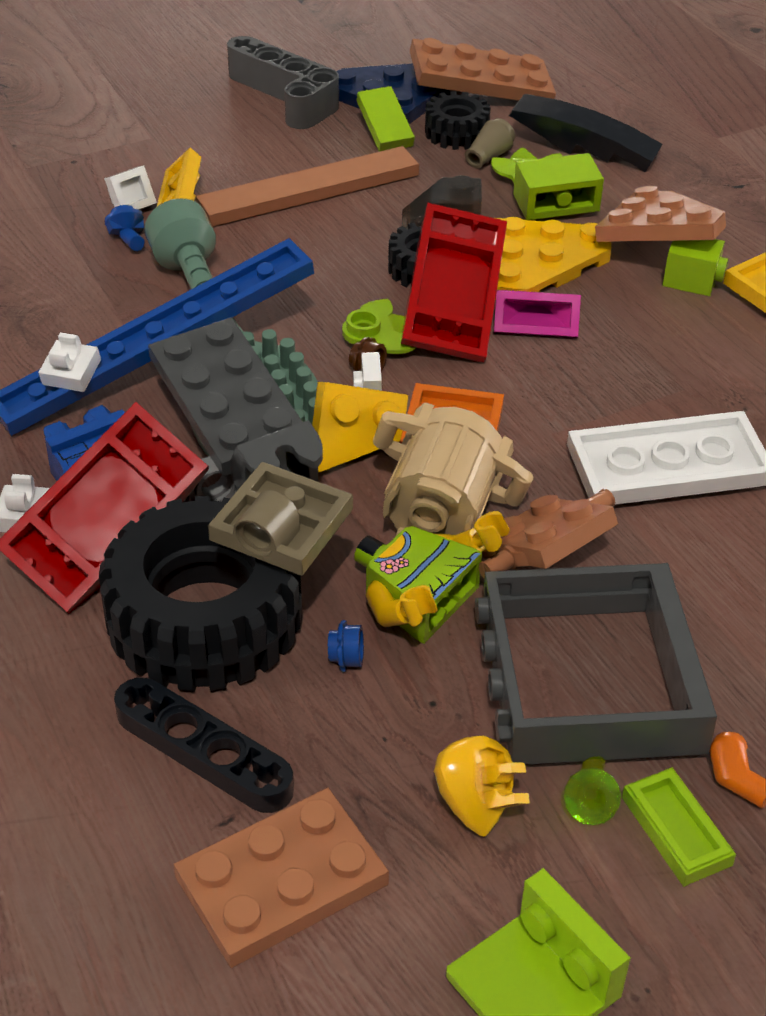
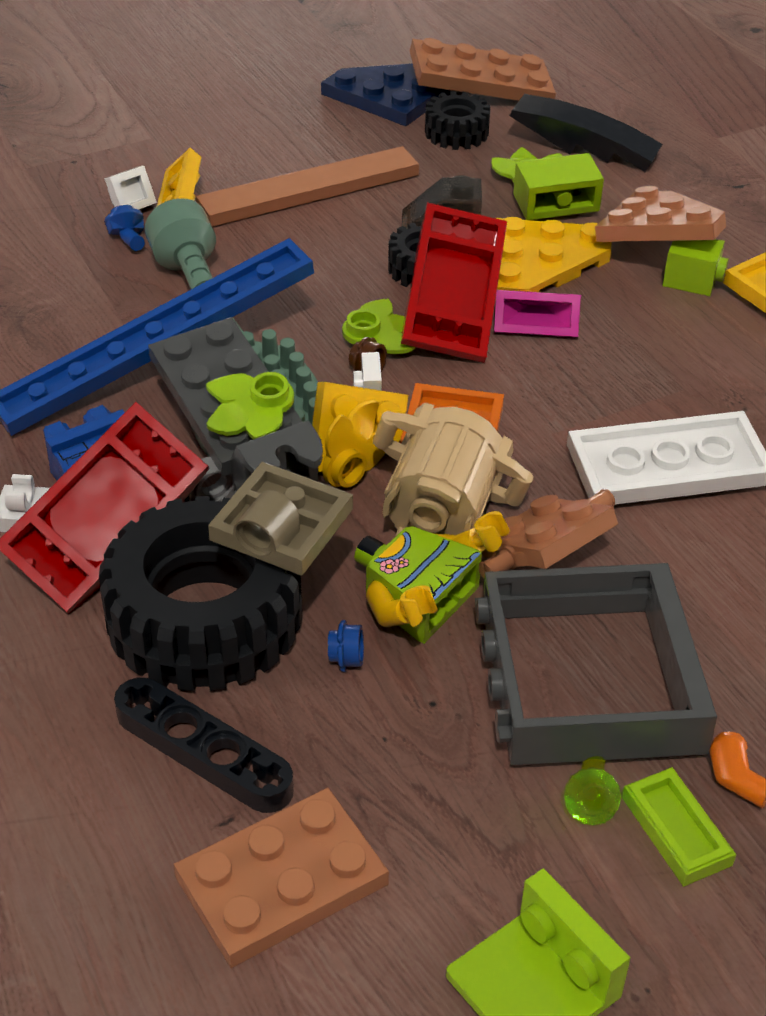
(69, 364): white tile -> none
(249, 403): none -> lime plate
(304, 85): dark grey beam -> none
(351, 446): none -> yellow plate
(385, 118): lime tile -> none
(478, 781): yellow piece -> none
(492, 141): dark tan cone -> none

